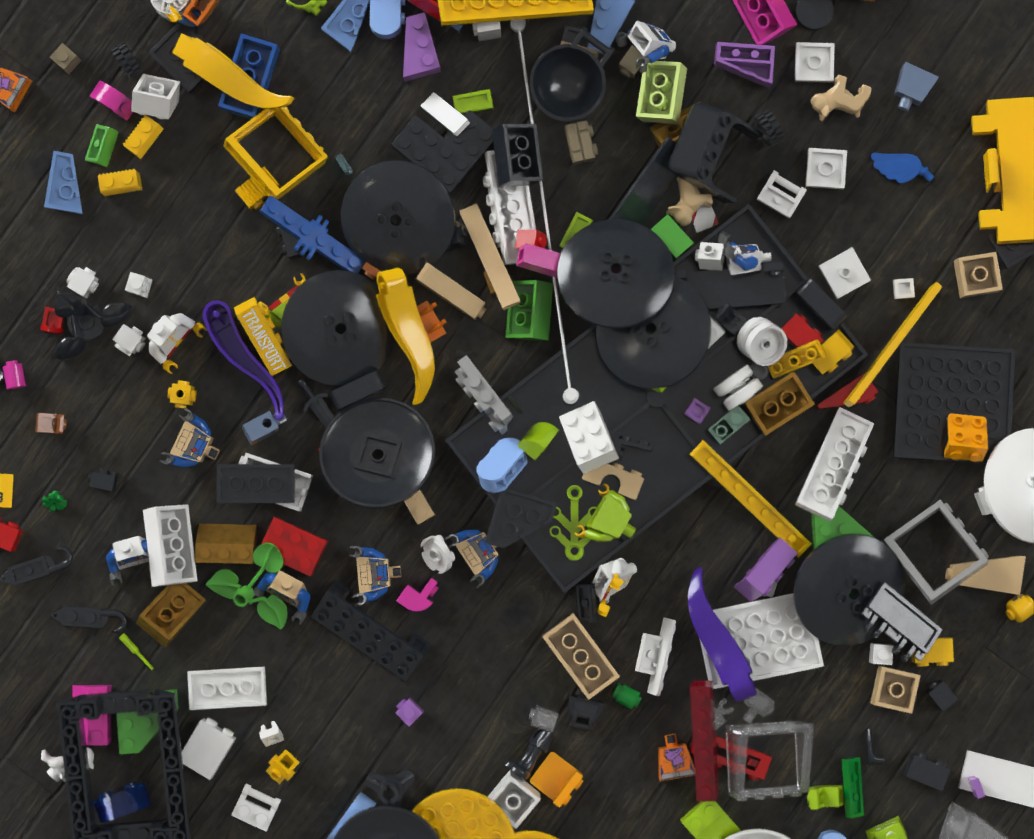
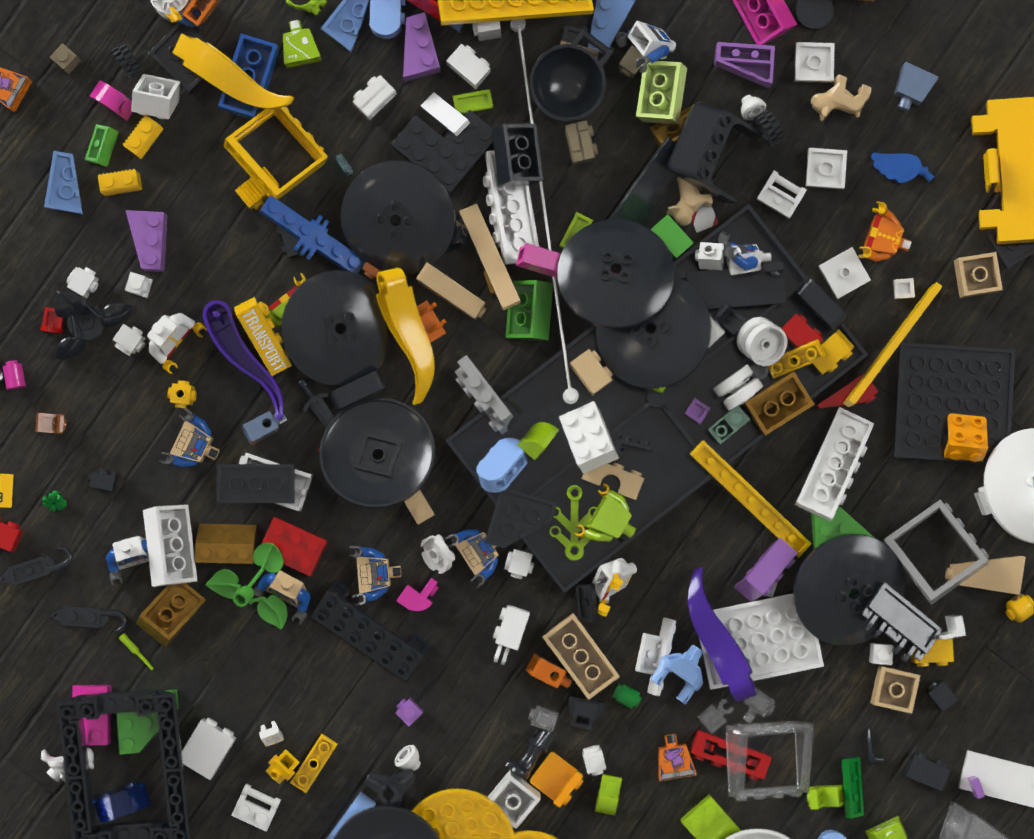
(149, 237): none -> medium lavender wedge
(227, 688): white tile -> none
(299, 46): none -> lime torso
(320, 753): none -> yellow tile
(373, 97): none -> white brick
(408, 758): none -> white brick
(468, 65): none -> white brick
(510, 631): none -> white brick
(519, 563): none -> white brick
(531, 237): brick -> none
(542, 669): none -> orange torso
(591, 372): none -> tan brick
(594, 760): none -> white brick
(608, 794): none -> lime brick
(685, 667): none -> light blue connector
(704, 740): dark red brick -> none
(752, 107): none -> white brick
(884, 236): none -> orange torso
(955, 627): none -> white panel

